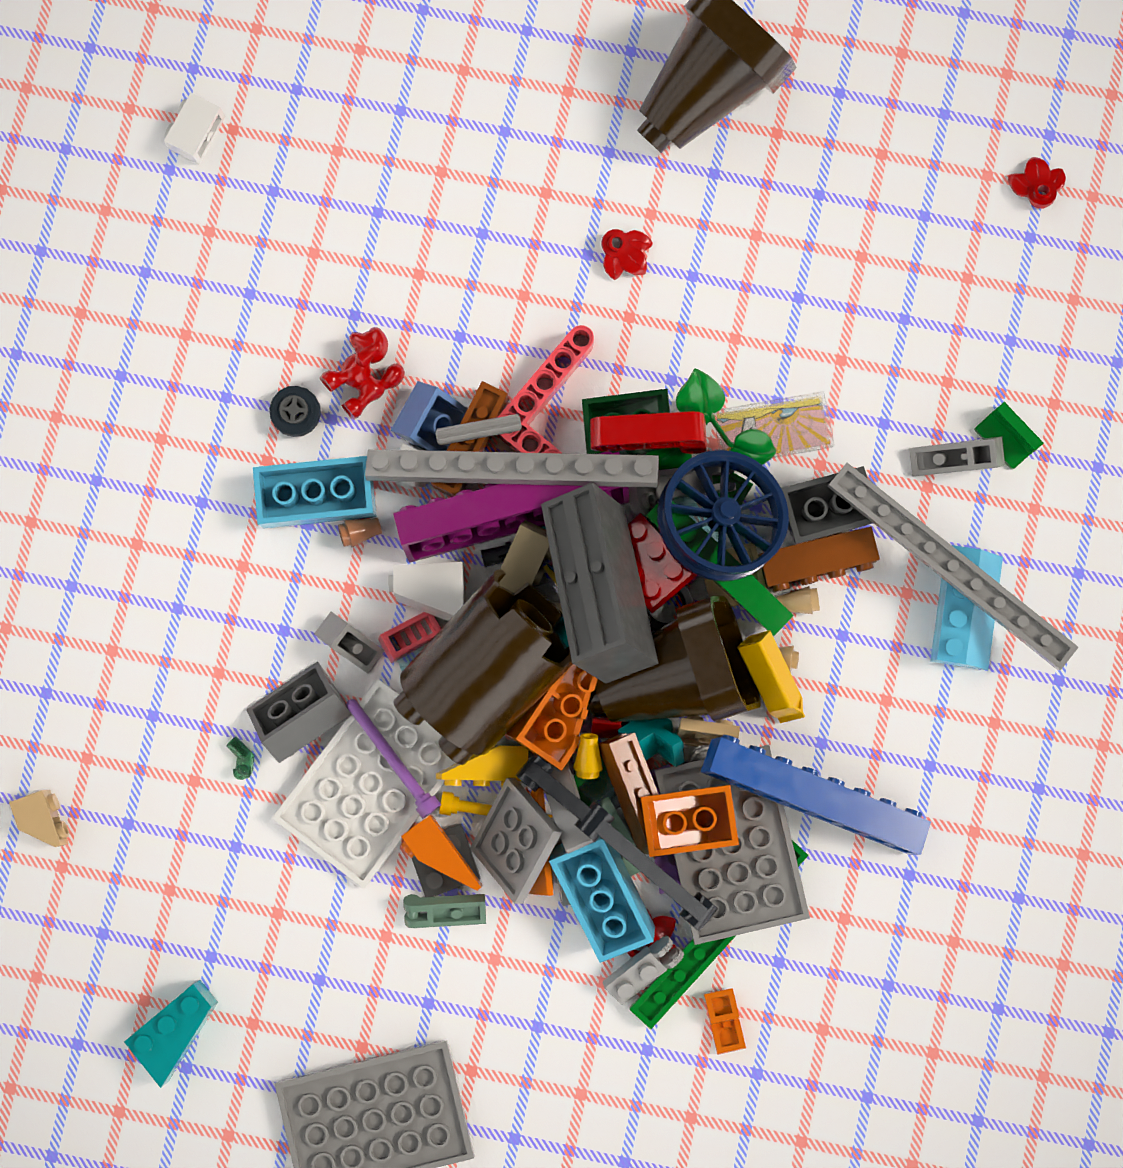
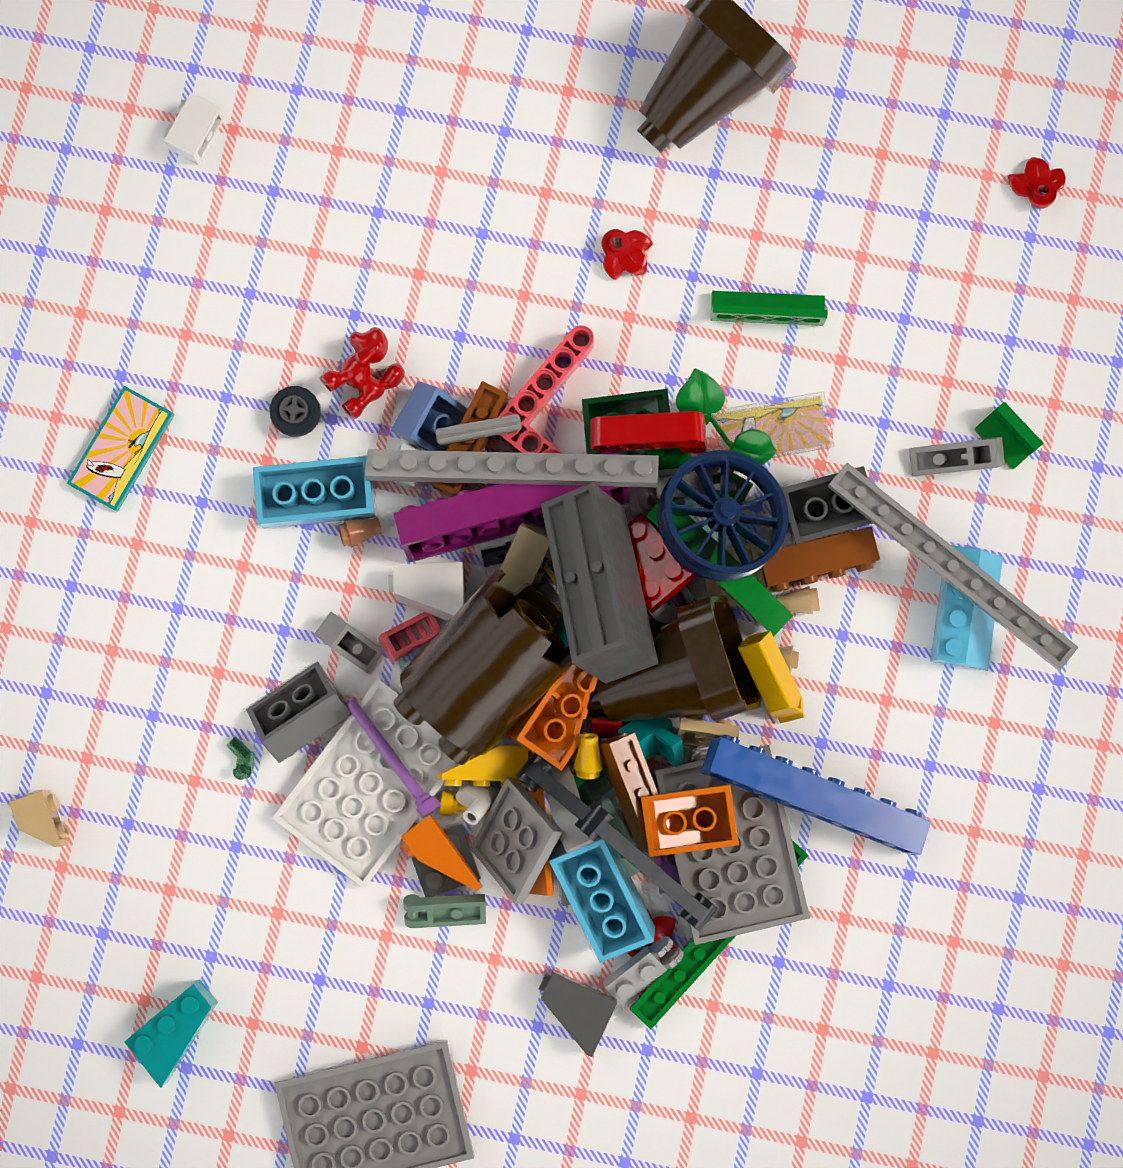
(120, 448): none -> tile
(477, 799): none -> white piece
(578, 1008): none -> dark grey slope
(725, 1021): orange slope -> none
(768, 308): none -> green fence

